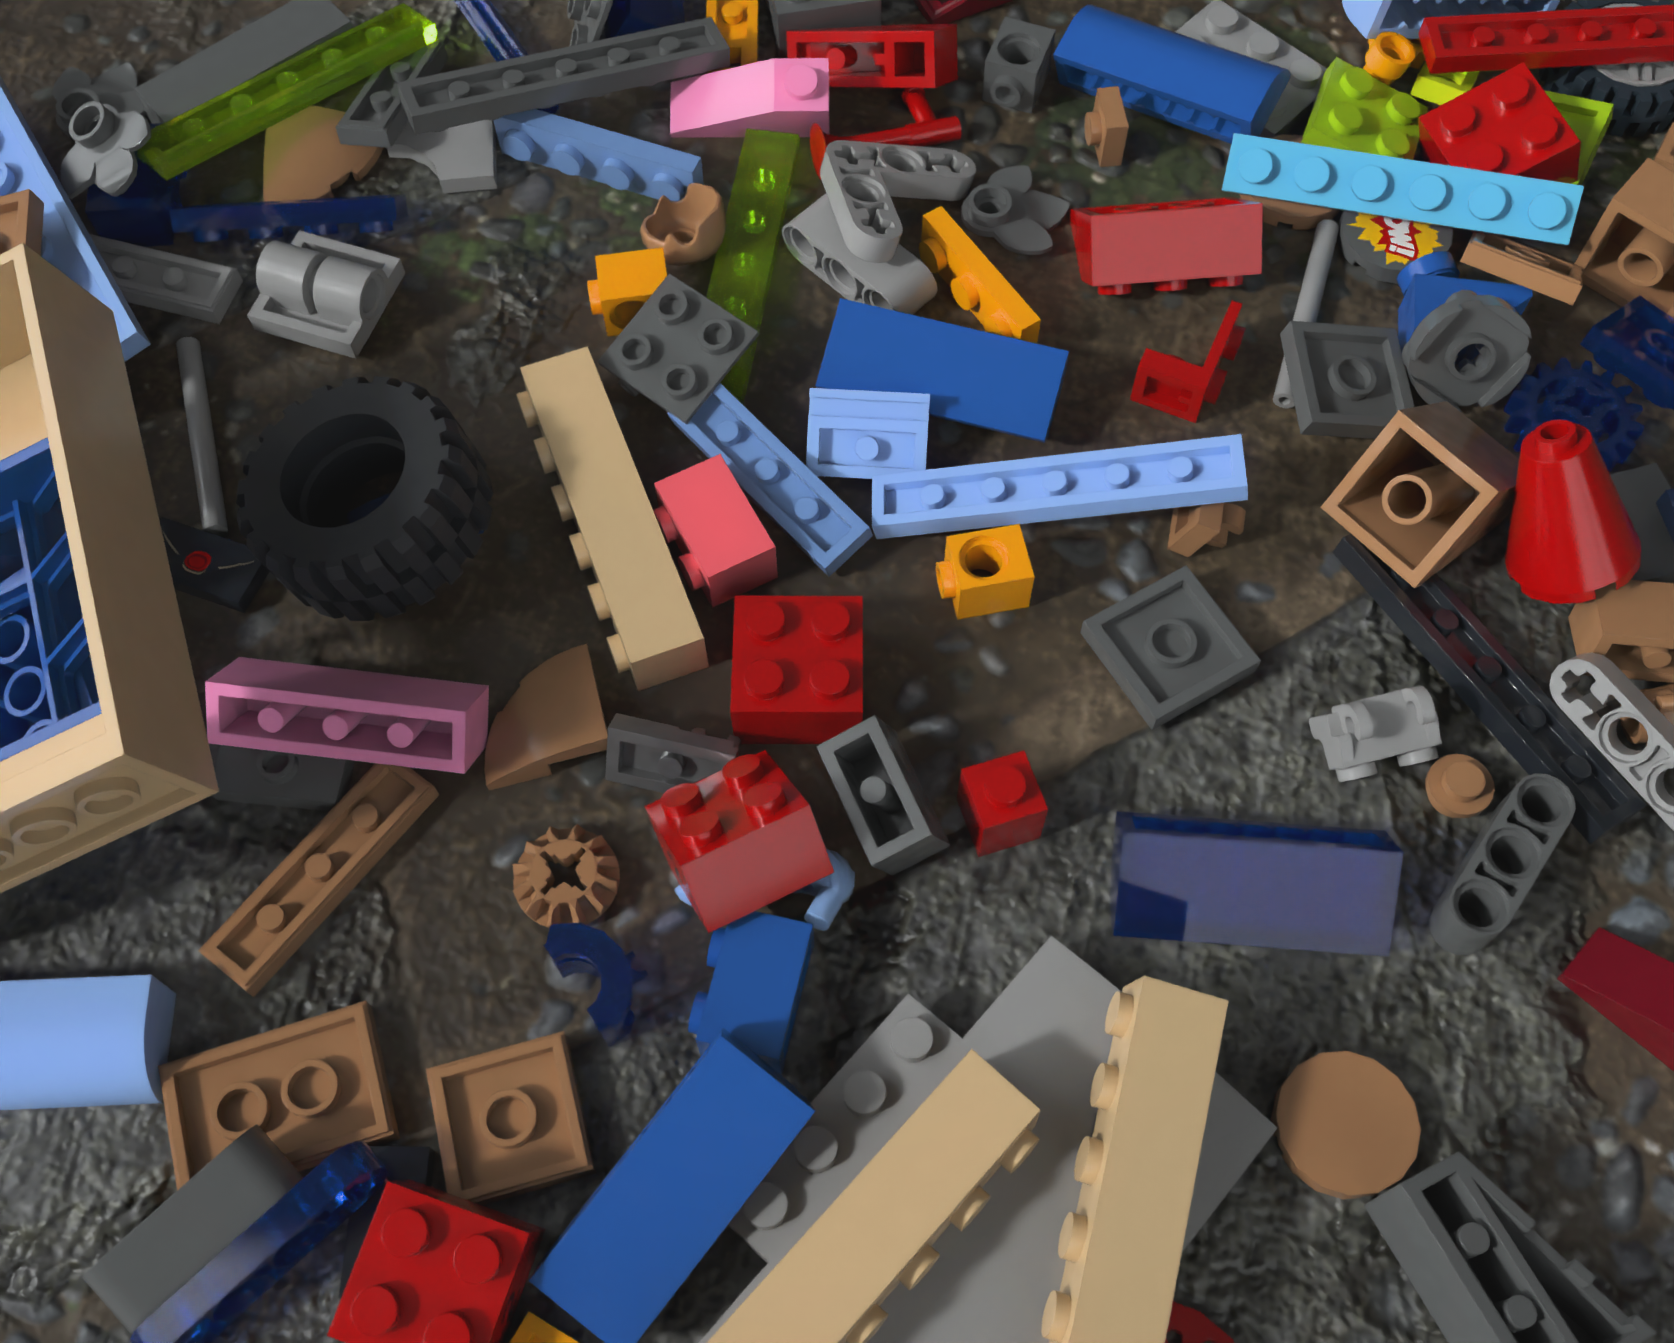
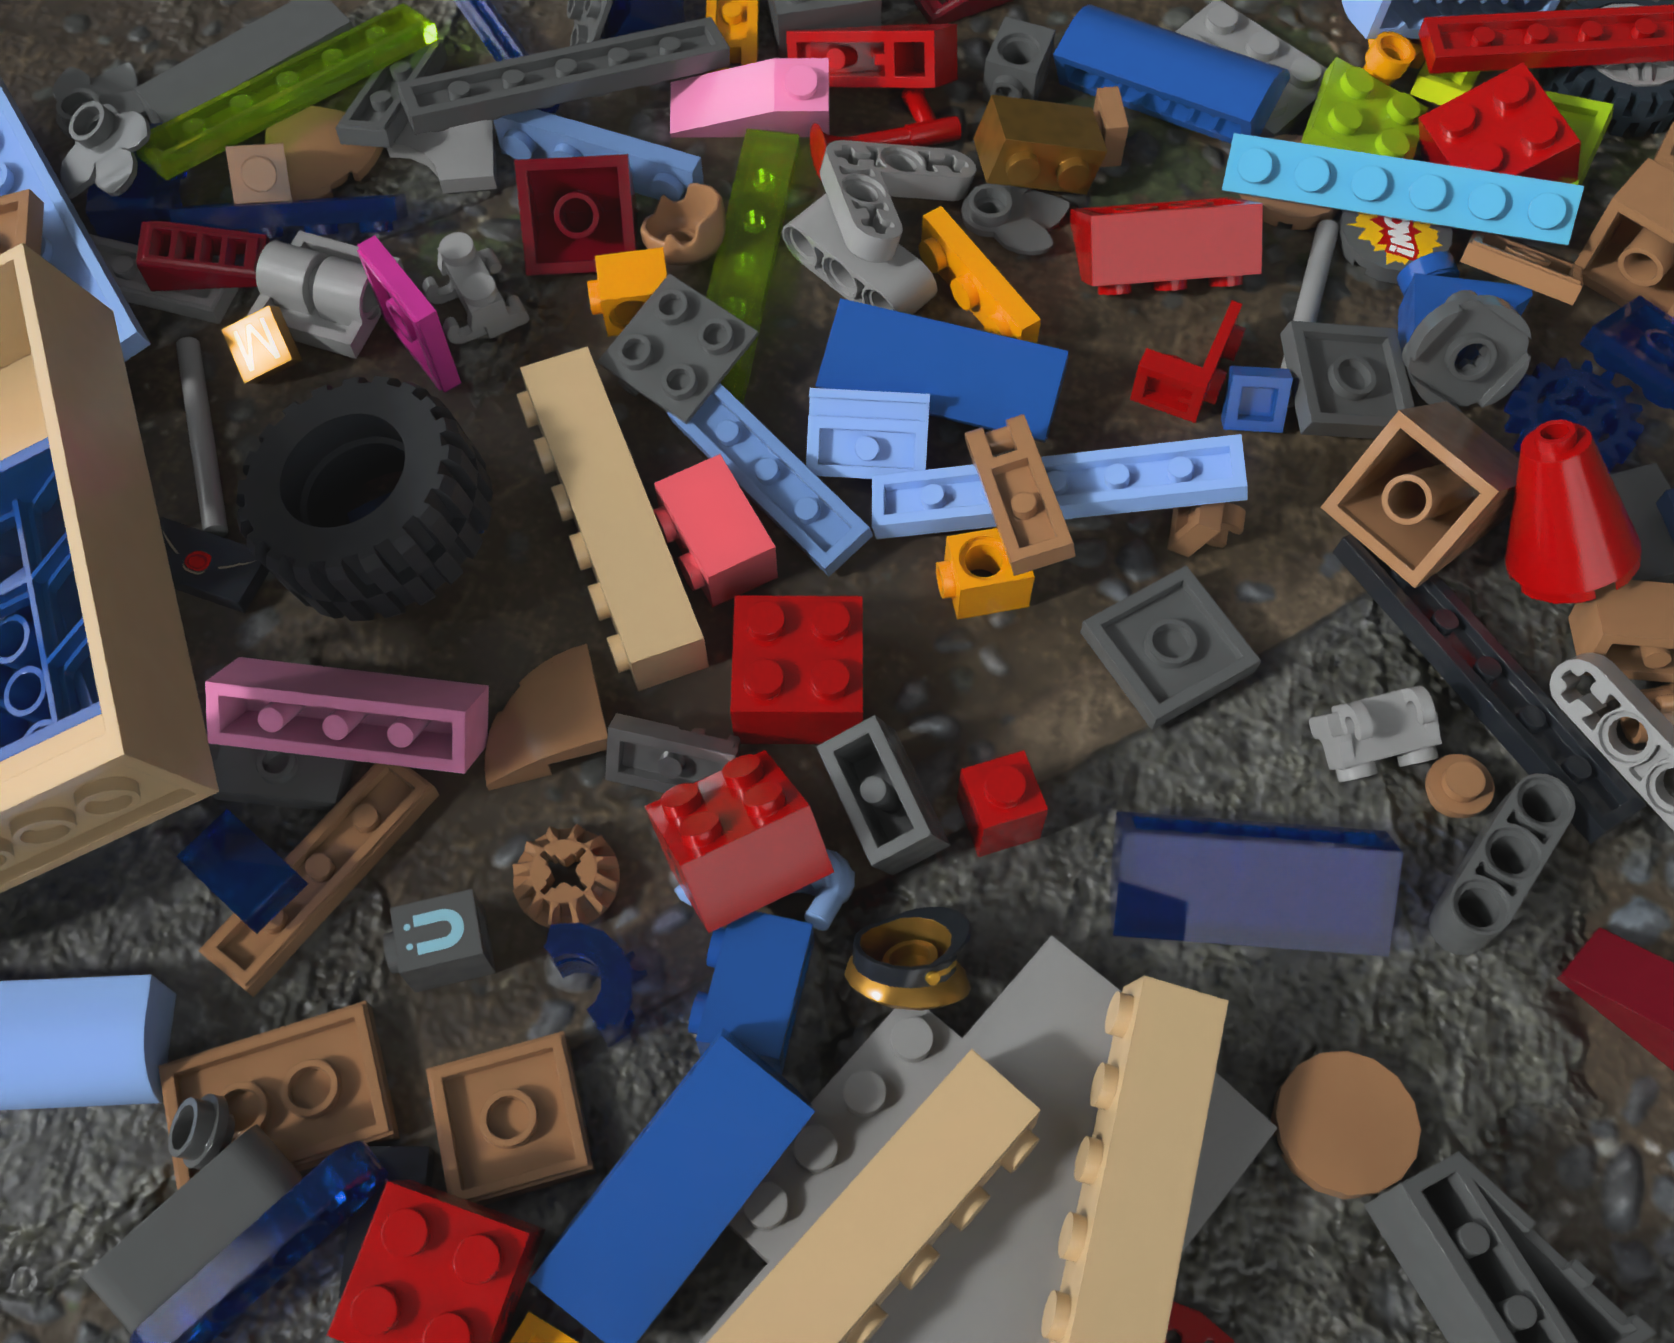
(165, 249): none -> dark red slope
(201, 1130): none -> dark grey plate
(242, 871): none -> clear blue tile
(258, 173): none -> medium nougat plate
(261, 344): none -> tile
(408, 314): none -> dark pink tile
(439, 941): none -> dark grey brick
(475, 290): none -> light grey piece
(575, 211): none -> dark red slope
(912, 959): none -> pearl gold piece
(1020, 496): none -> medium nougat plate
(1039, 144): none -> pearl gold brick
(1256, 399): none -> blue tile

